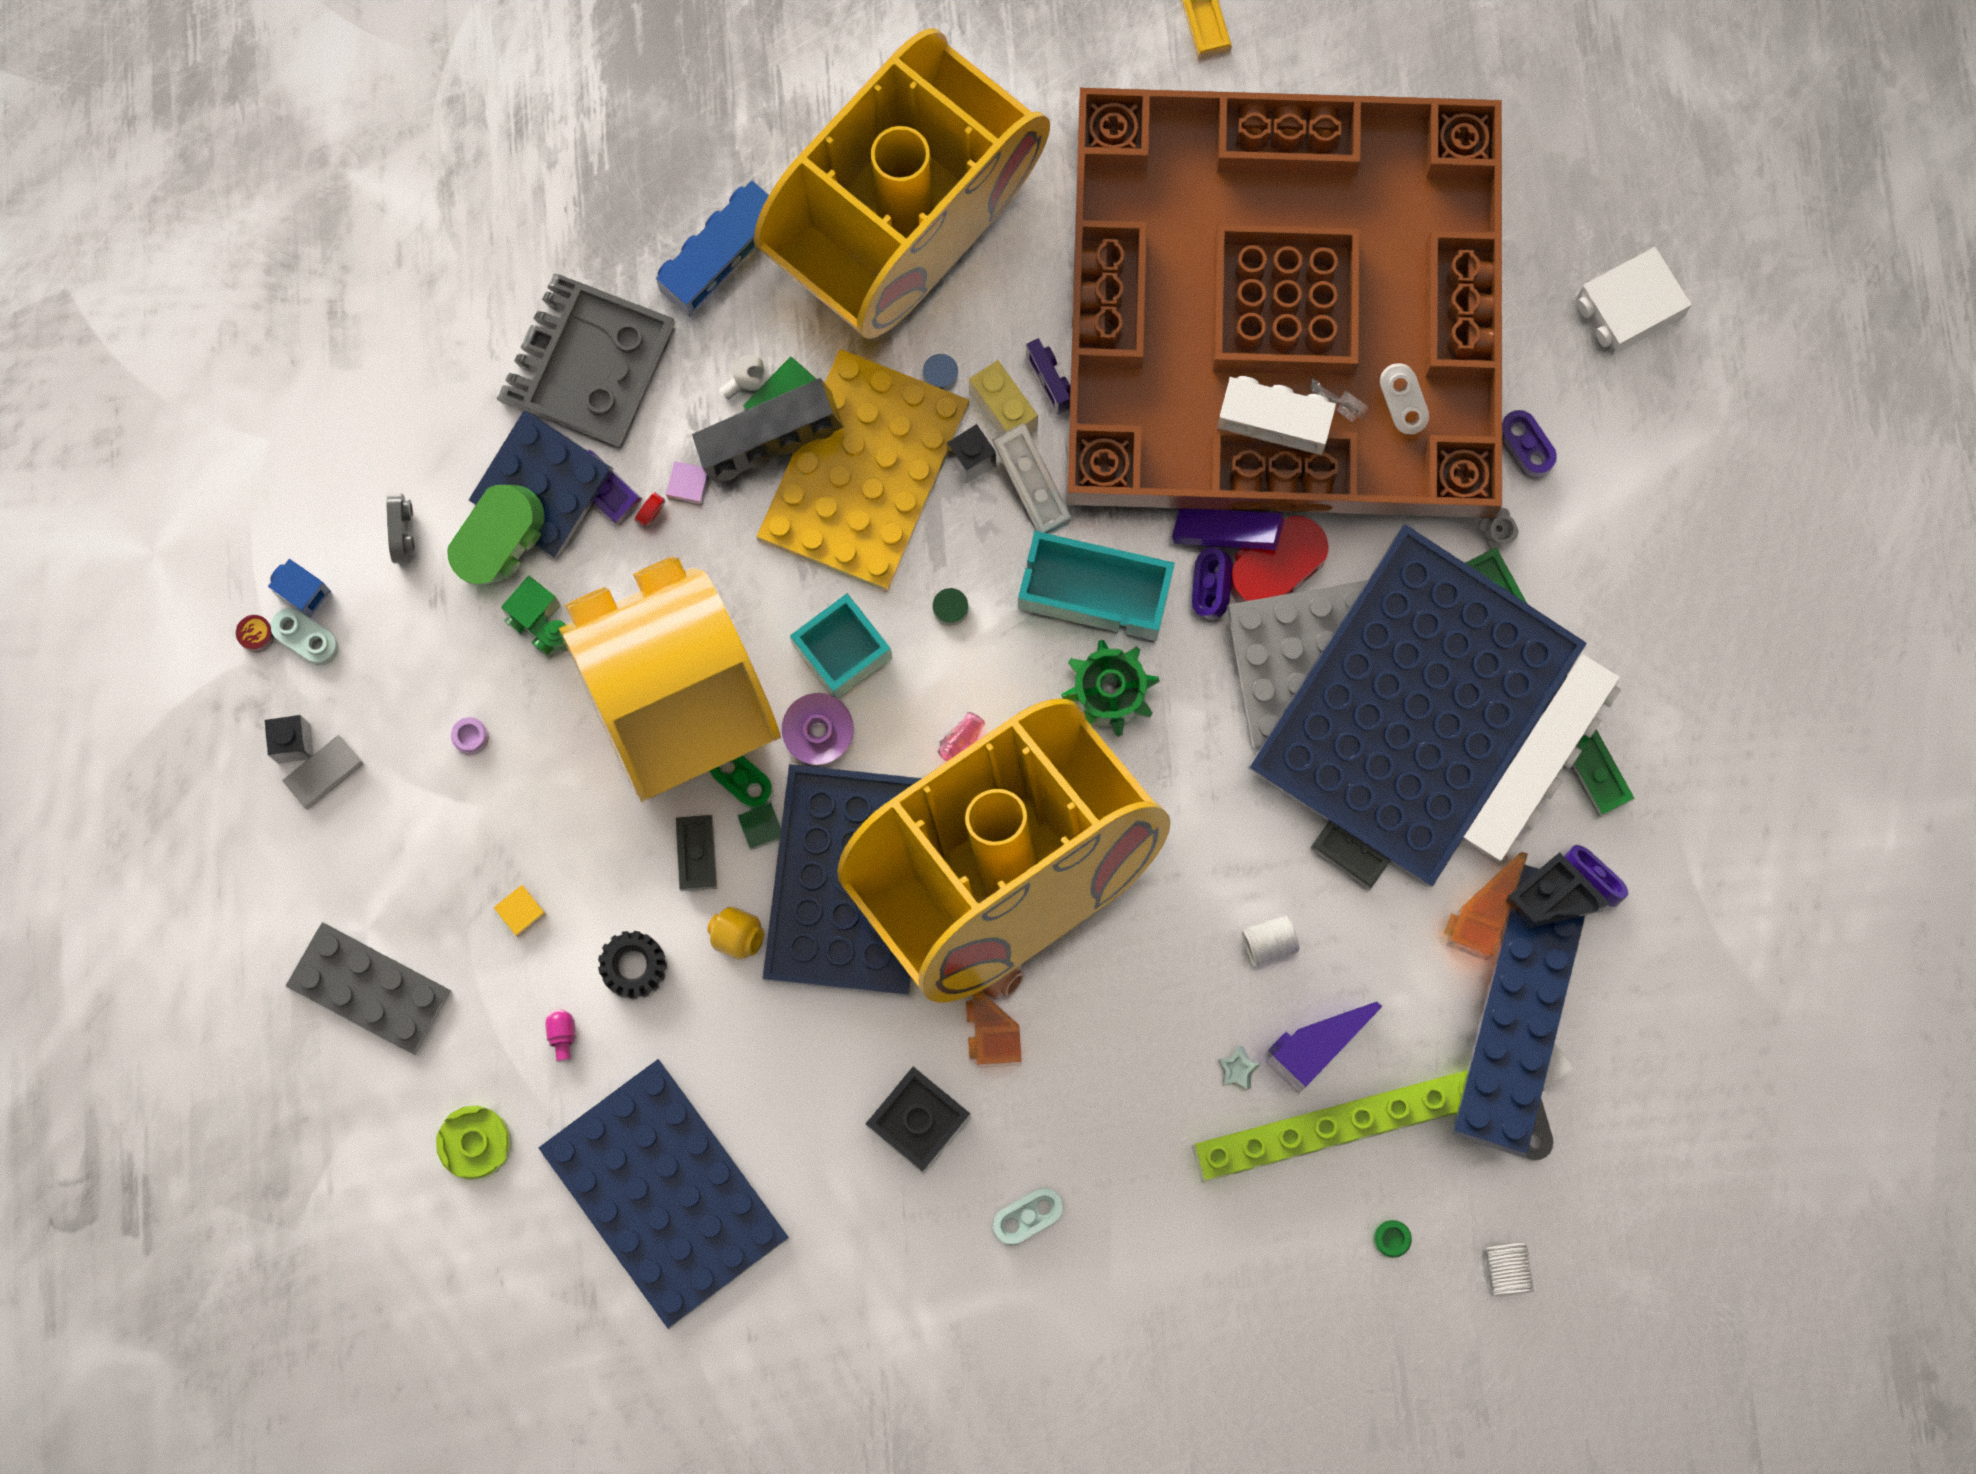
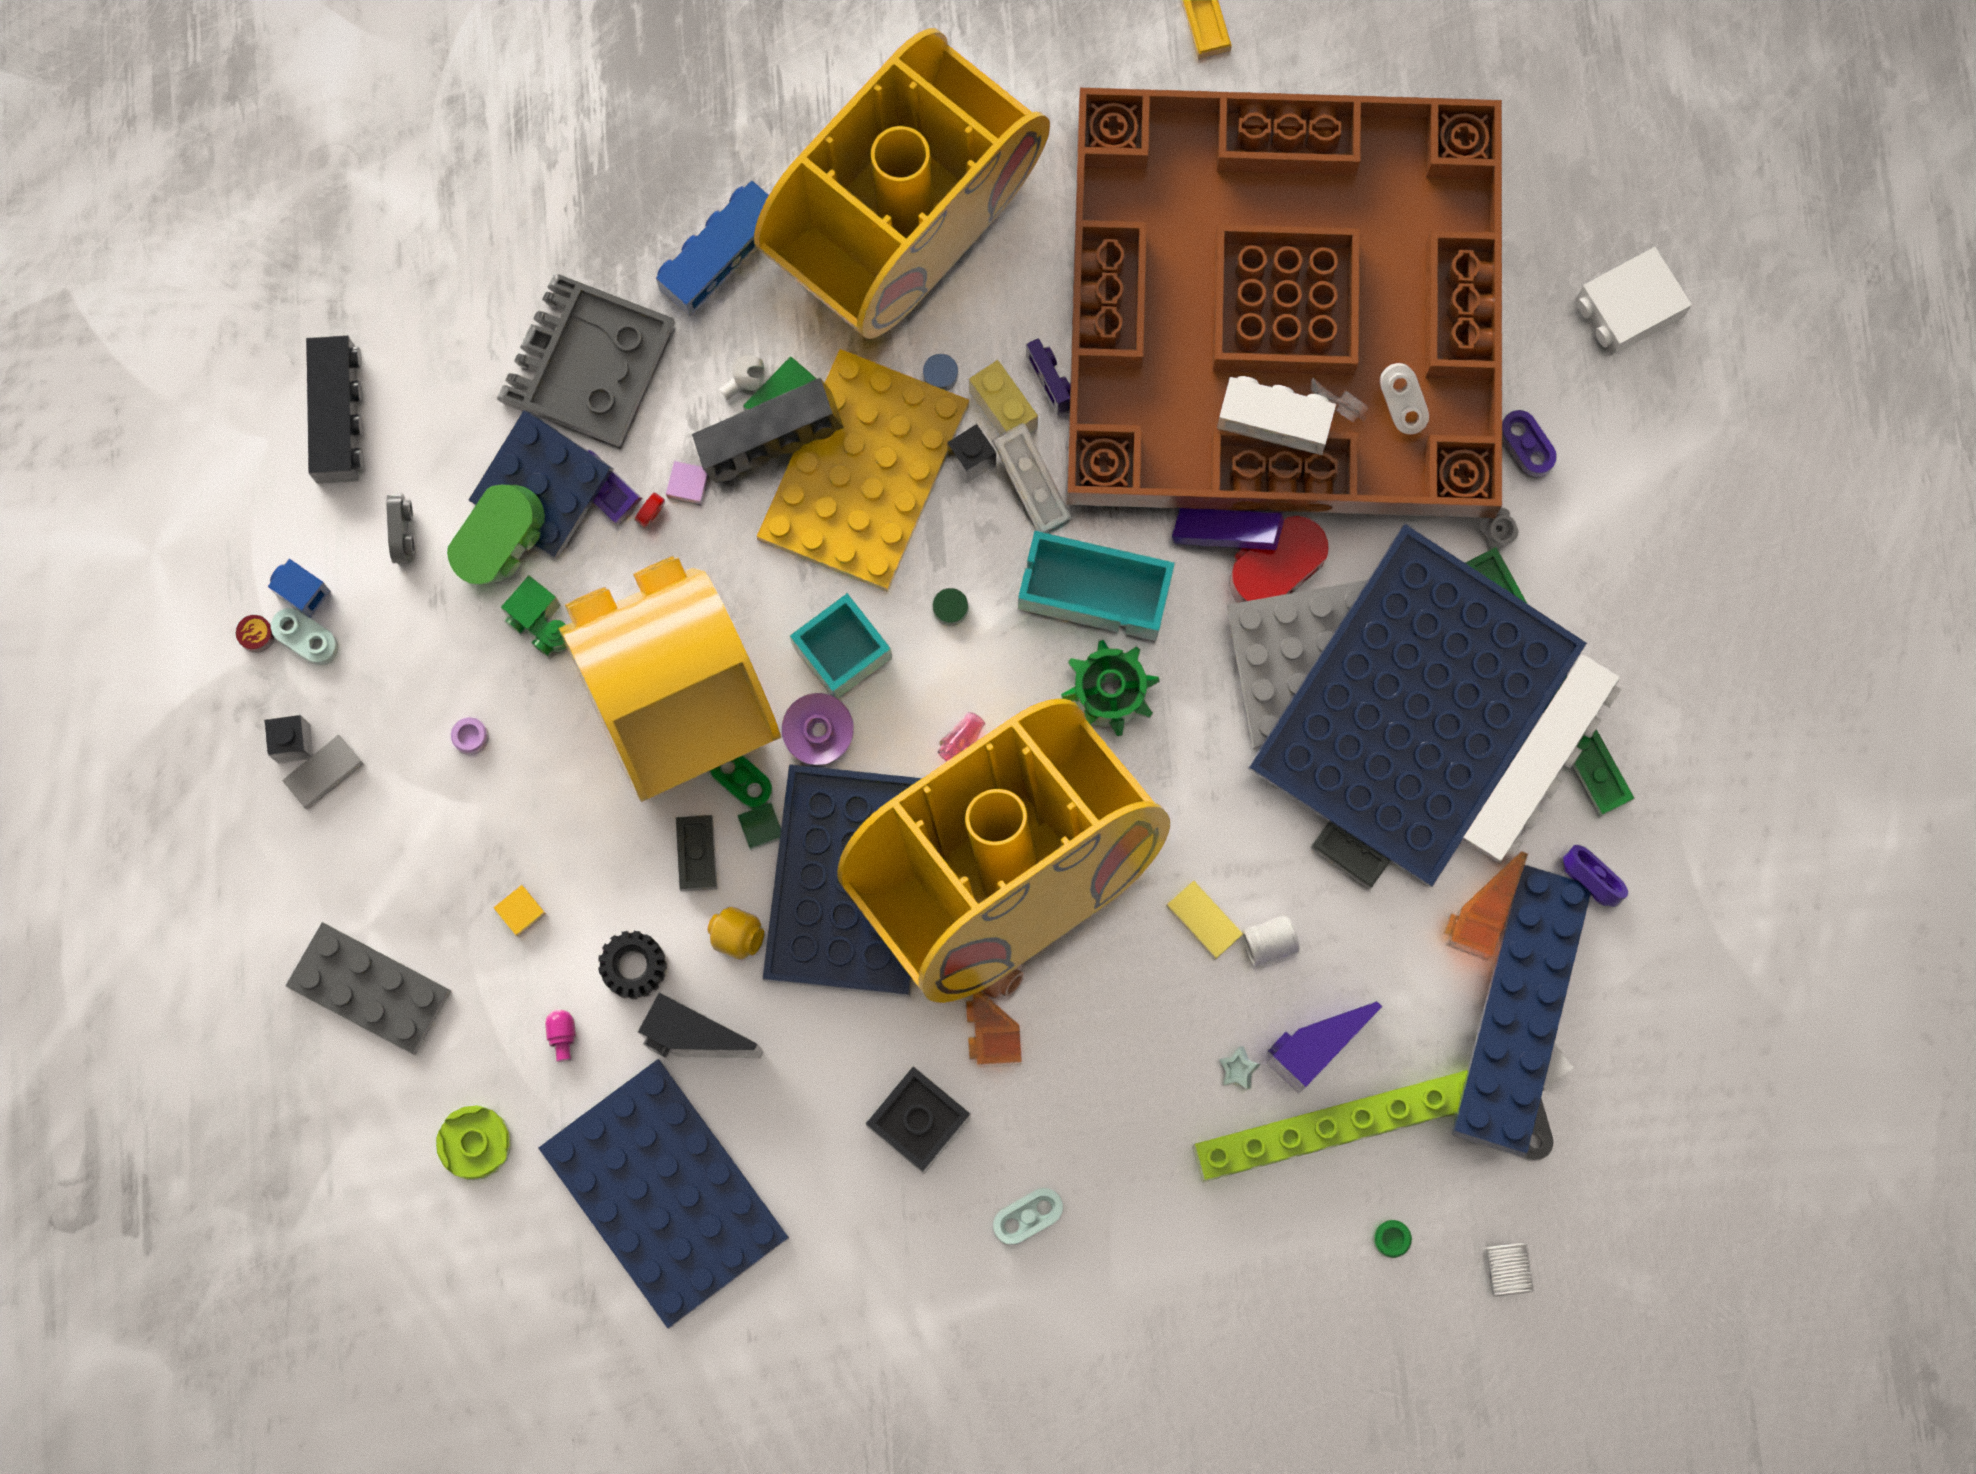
(333, 409): none -> black brick
(686, 1033): none -> black slope
(1204, 920): none -> light yellow tile
(1210, 584): dark purple plate -> none
(1556, 894): black wing -> none

